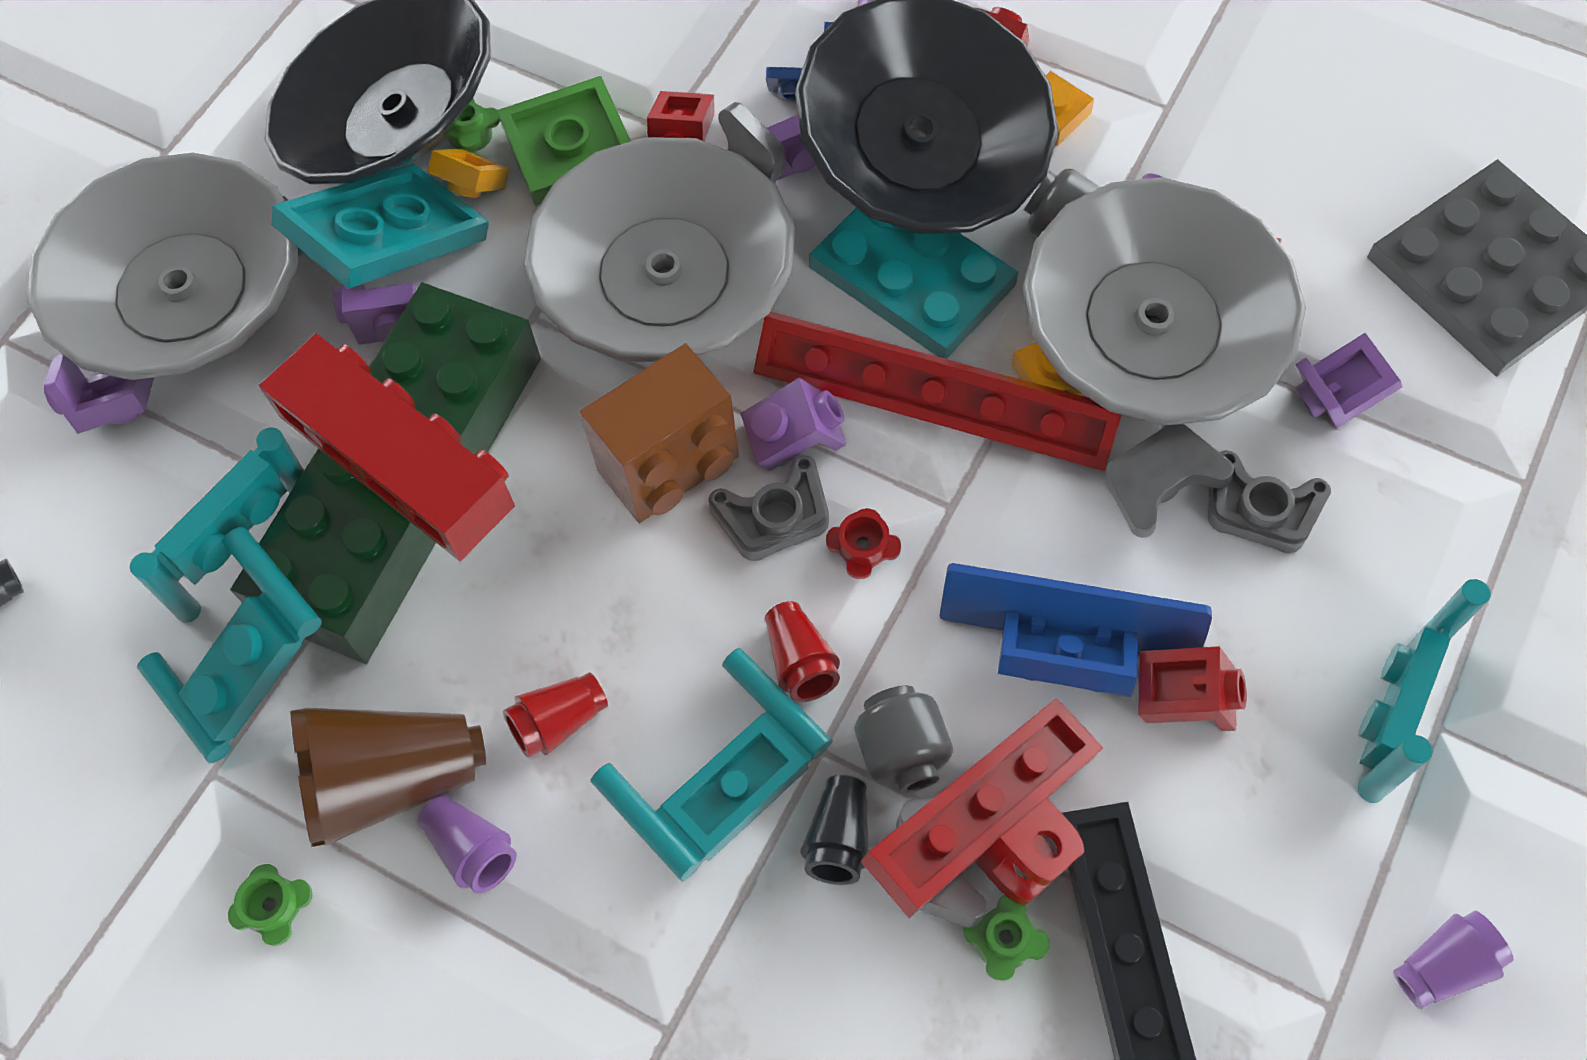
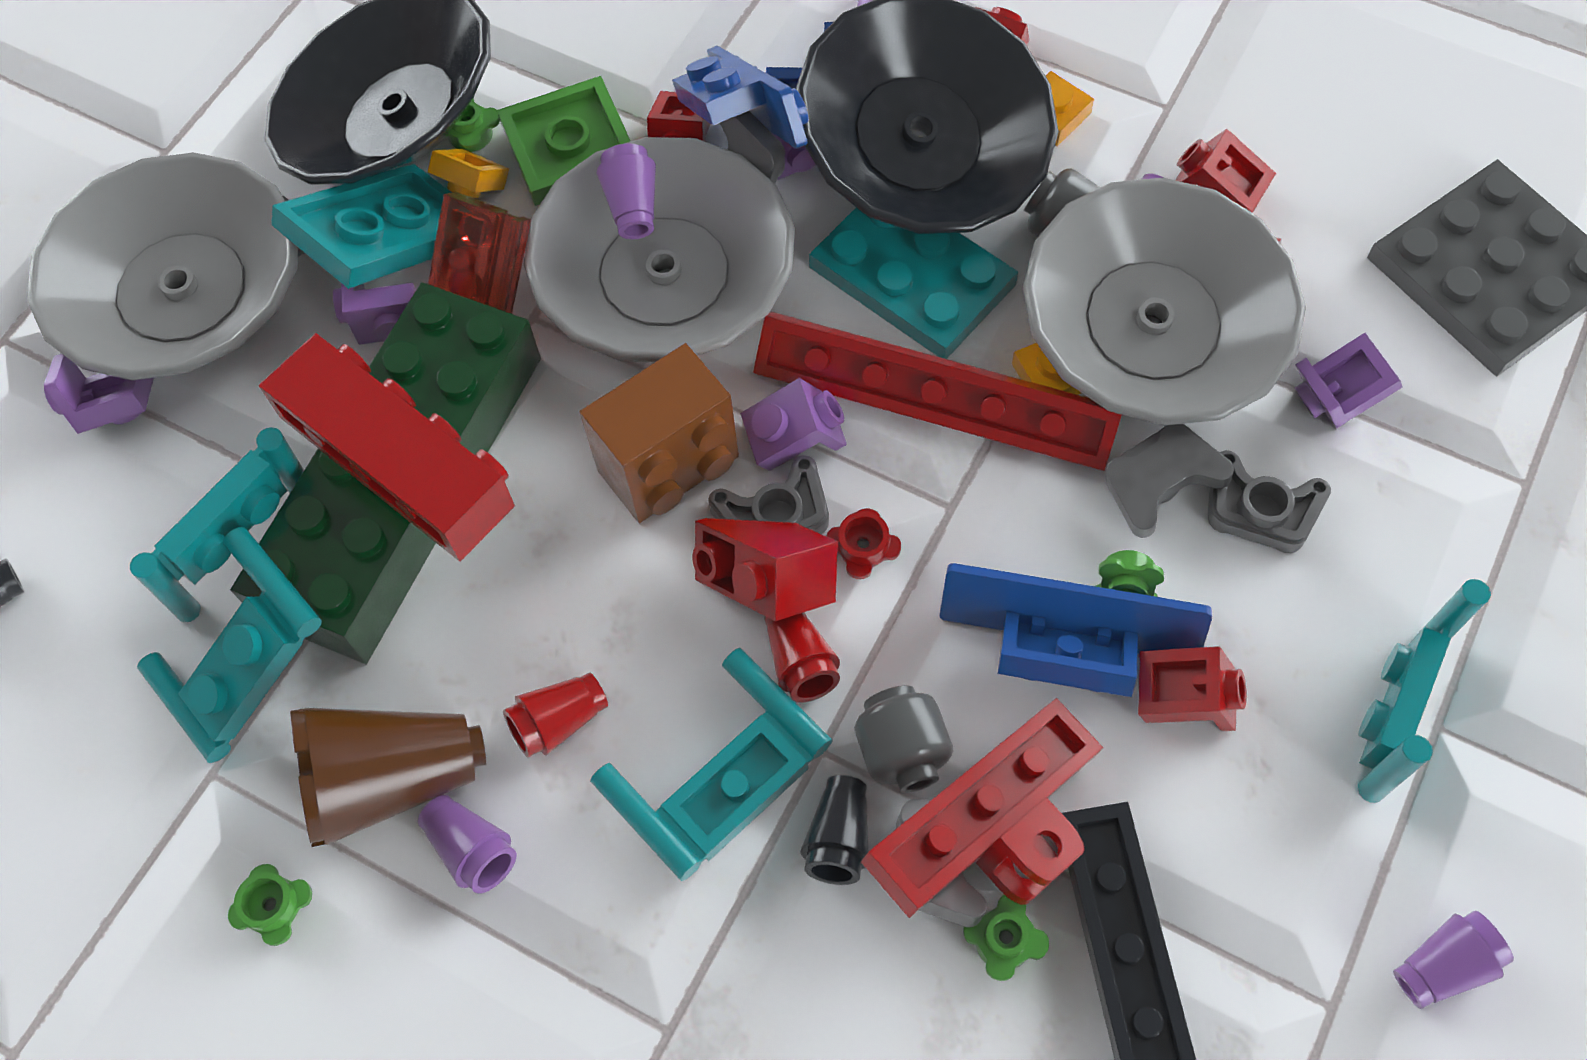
(479, 251): none -> clear red plate
(629, 187): none -> medium lavender cone
(729, 86): none -> bracket
(766, 564): none -> red slope
(1130, 572): none -> bright green plate
(1227, 167): none -> bracket

